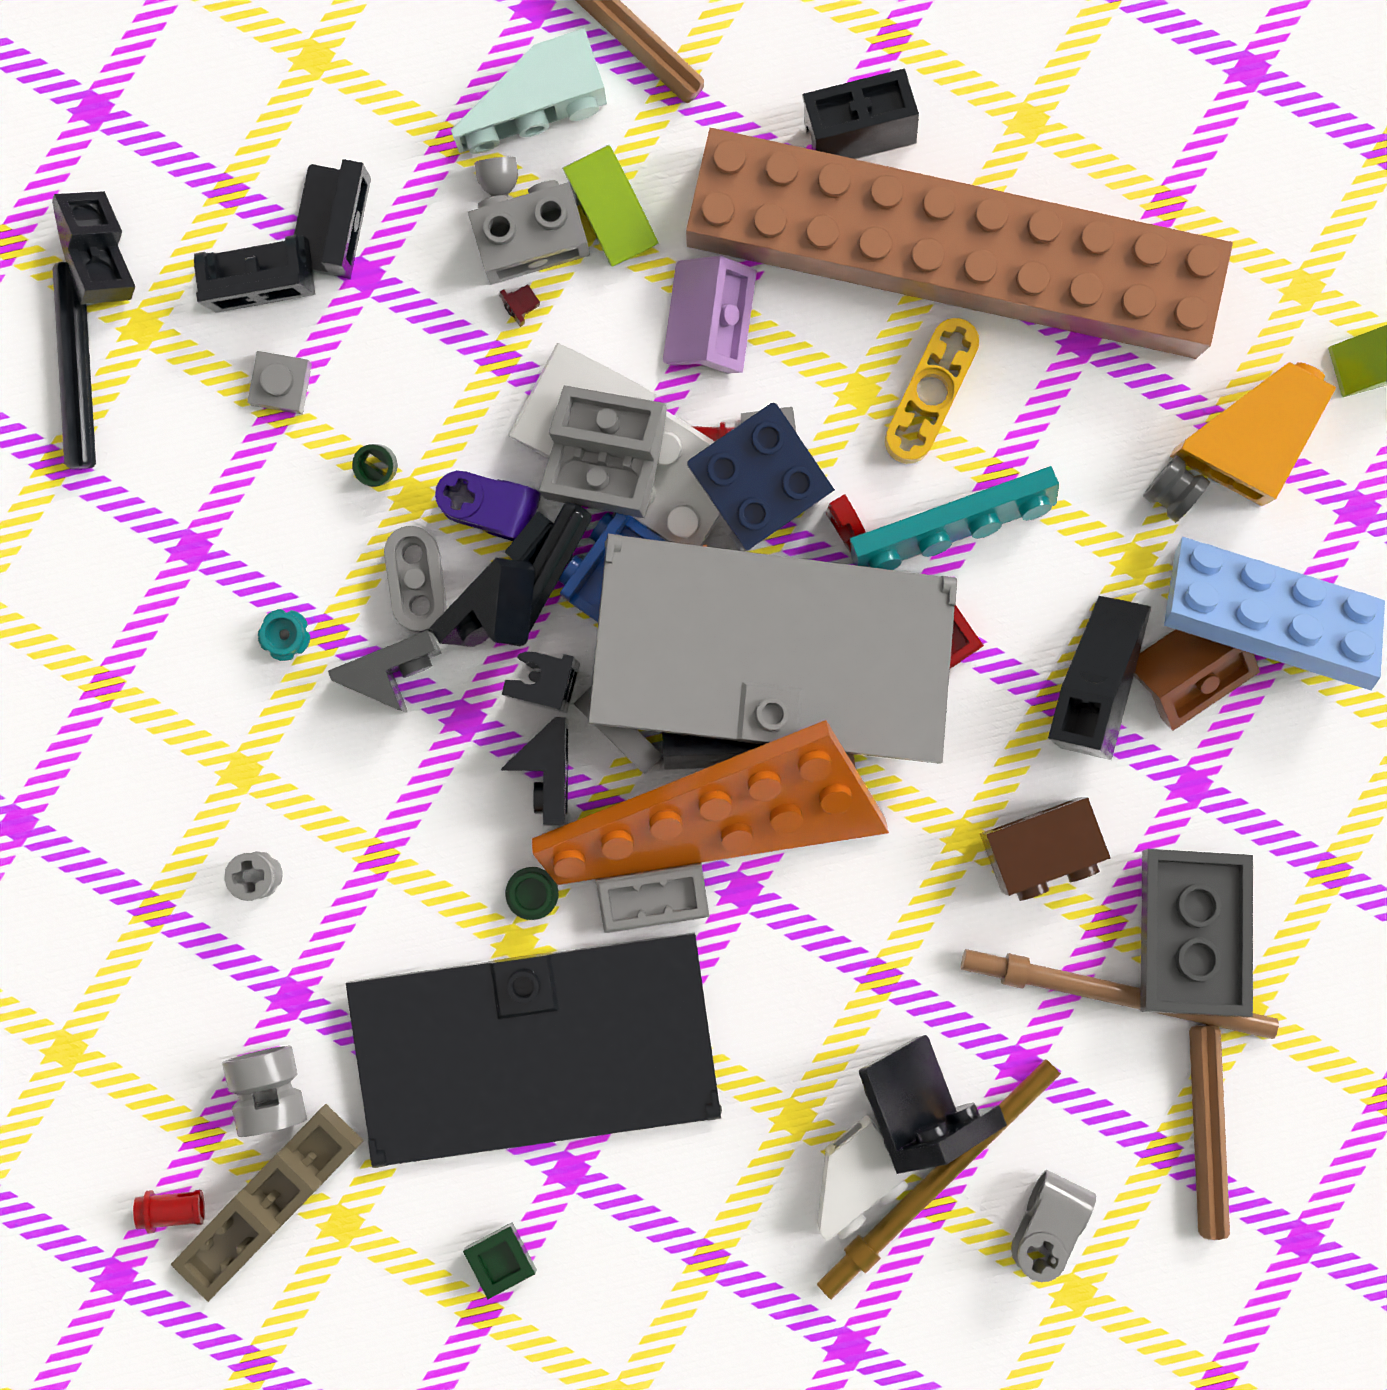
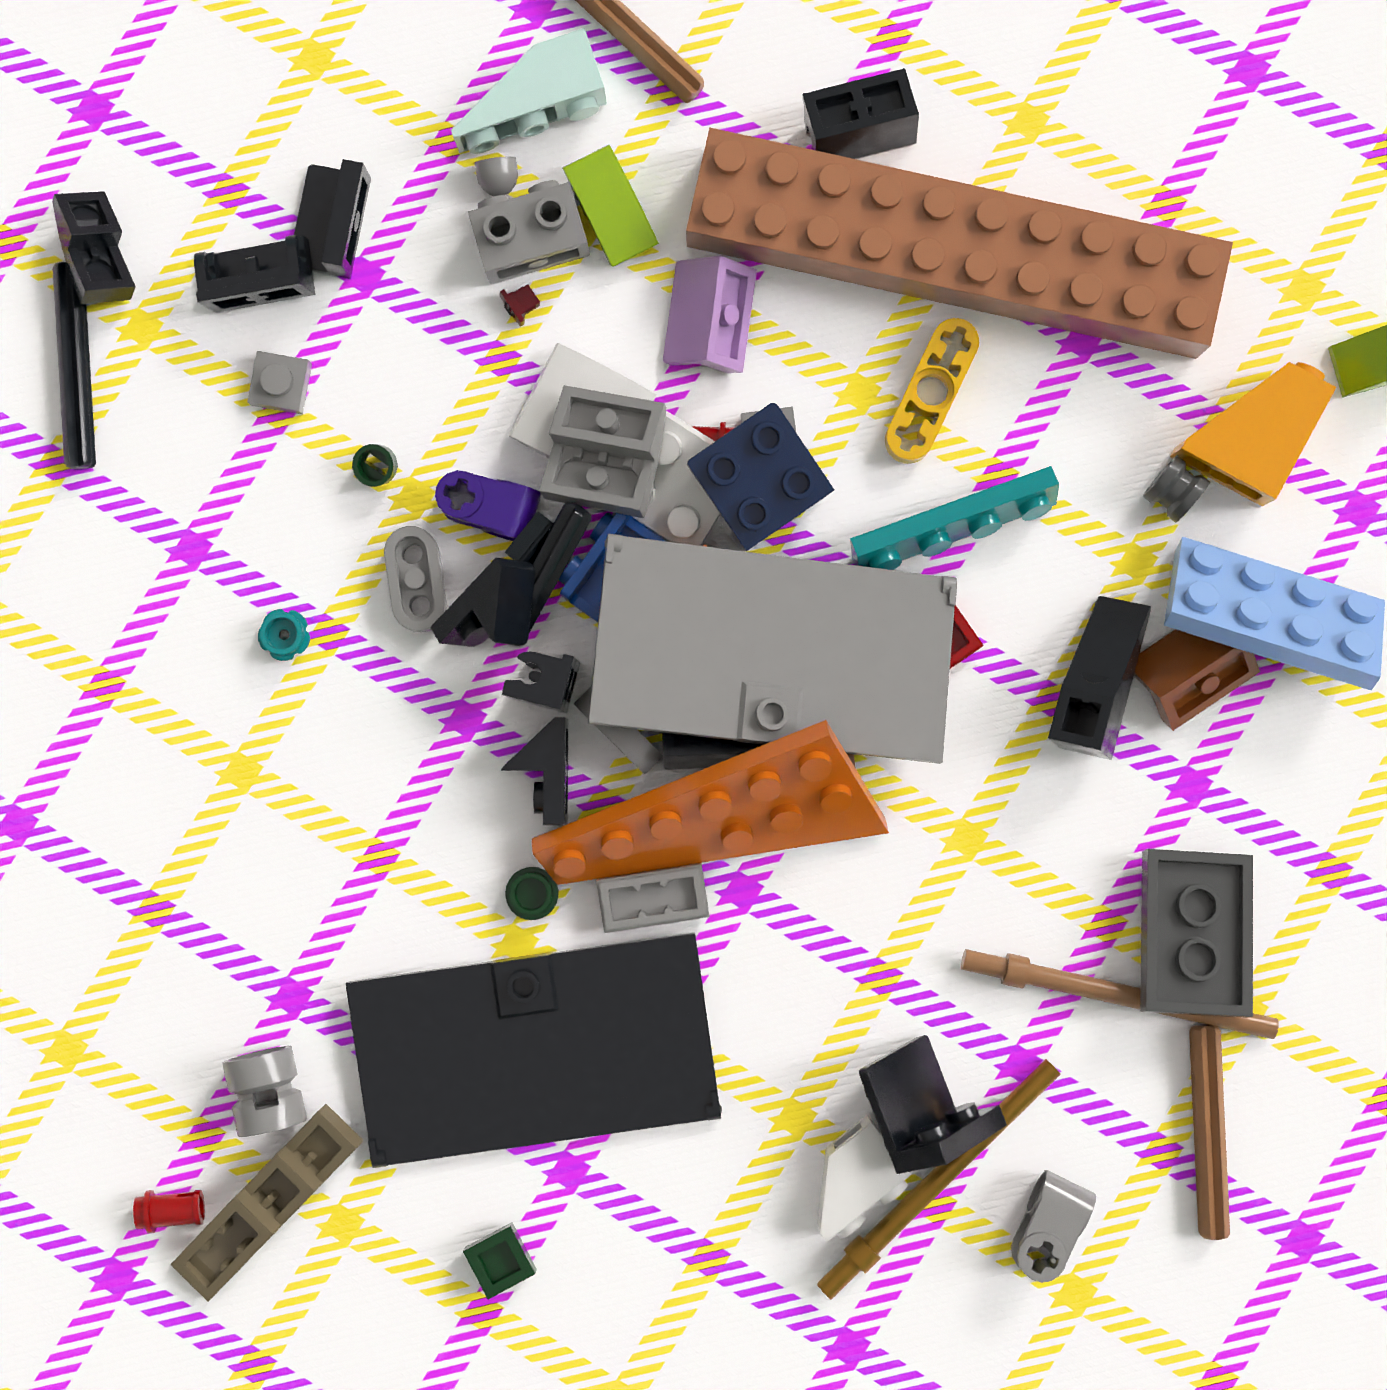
(249, 891): light grey bush -> none
(374, 672): dark grey slope -> none
(844, 520): red tile -> none
(1046, 847): reddish brown brick -> none

